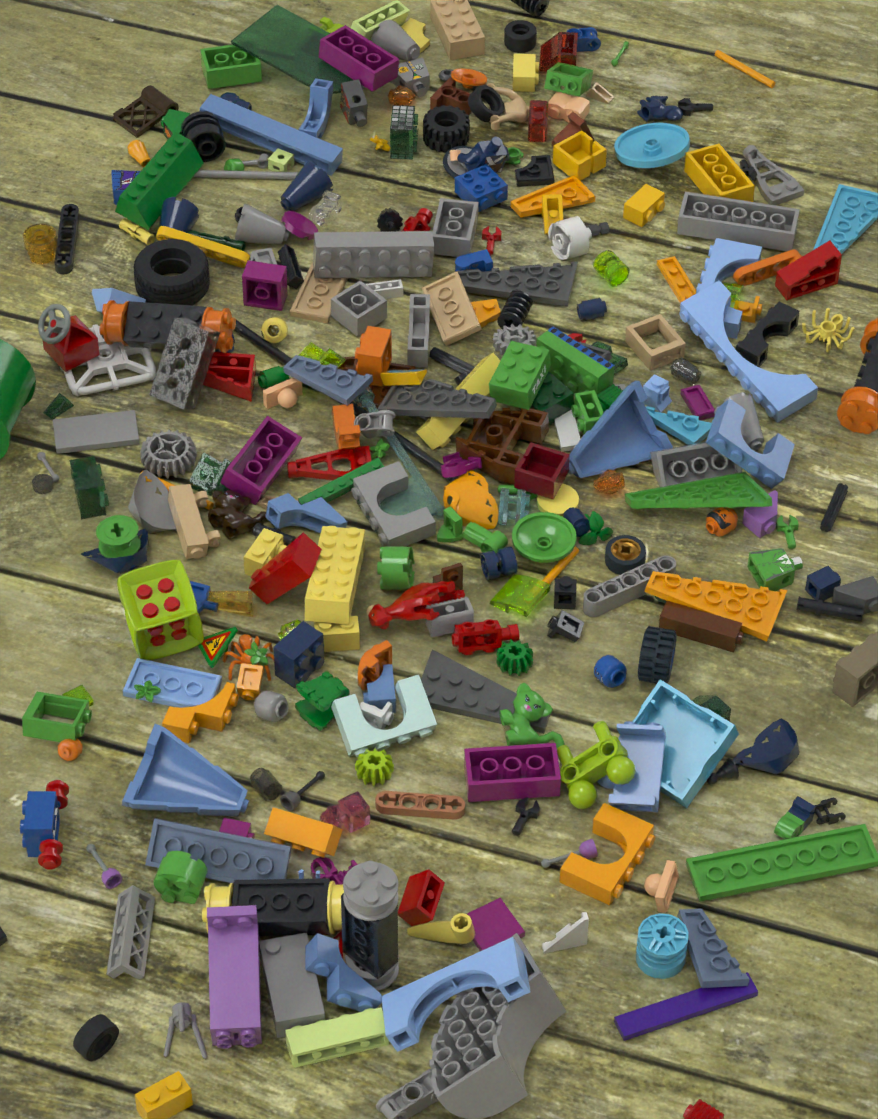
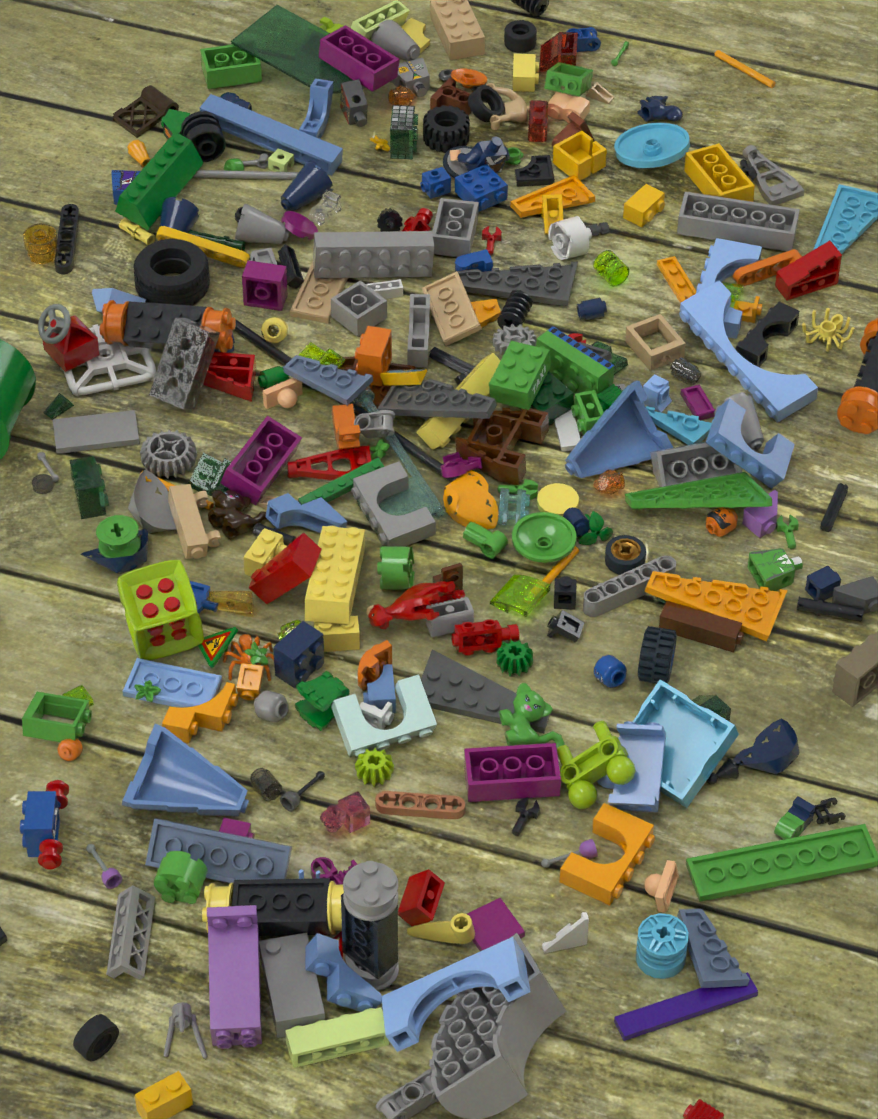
(303, 832): light orange brick -> none
(436, 182): none -> blue brick
(452, 528): bright green tile -> none
(506, 563): dark blue wheel -> none
(541, 470): dark red piece -> none
(687, 106): black bar -> none

